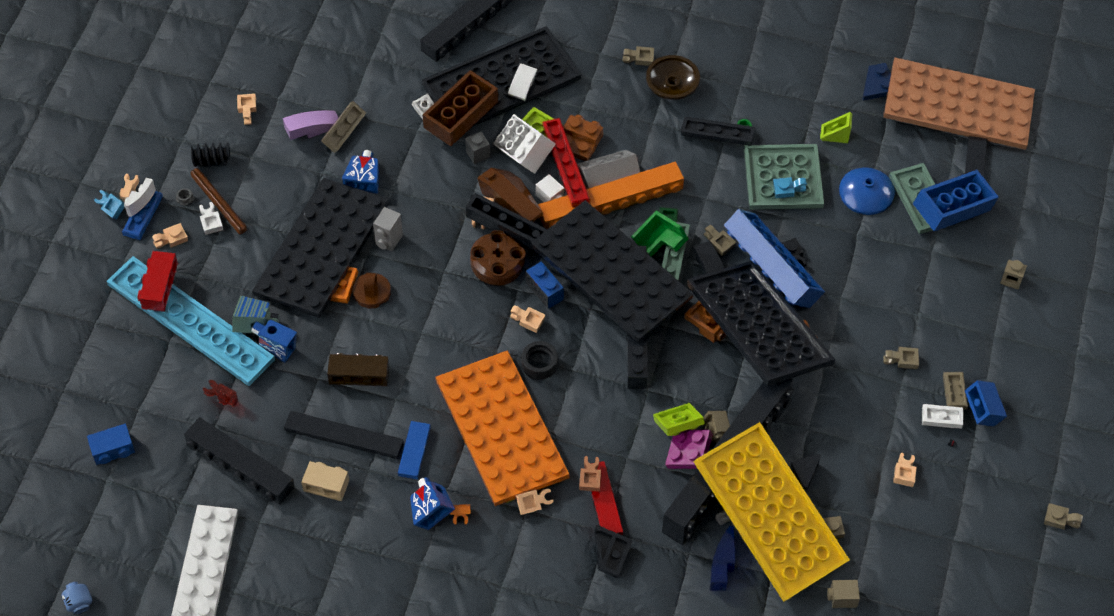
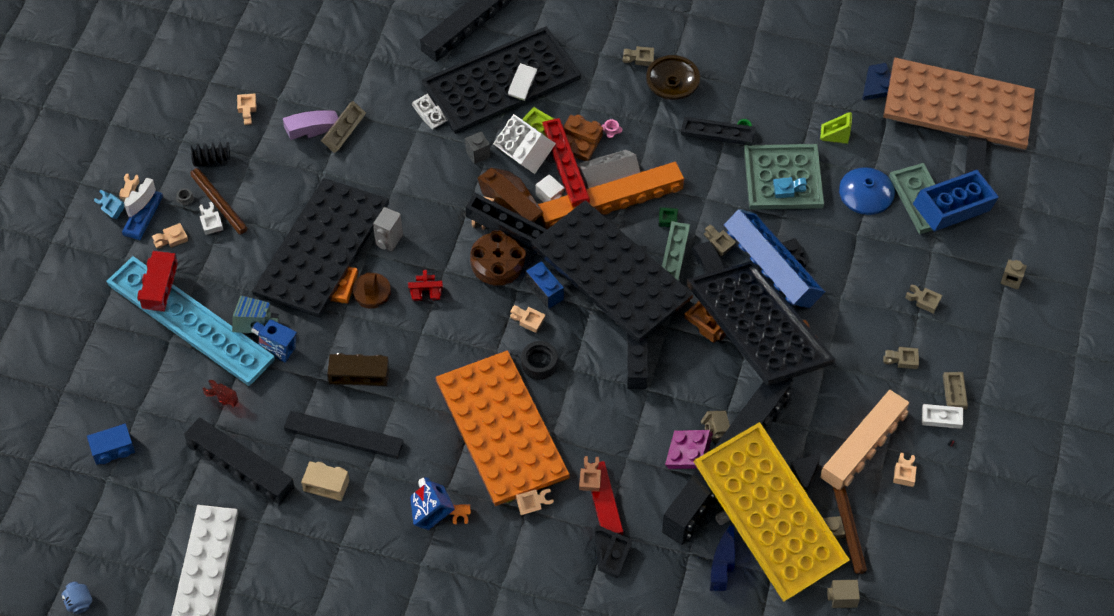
(363, 172): blue torso -> none
(414, 450): blue tile -> none
(428, 284): none -> red hips
(460, 108): reddish brown brick -> none
(611, 124): none -> bright pink plate
(660, 231): green panel -> none
(678, 419): lime plate -> none
(850, 530): none -> reddish brown axle
(864, 440): none -> light nougat brick
(926, 300): none -> dark tan plate
(985, 403): blue brick -> none
(1058, 517): dark tan plate -> none

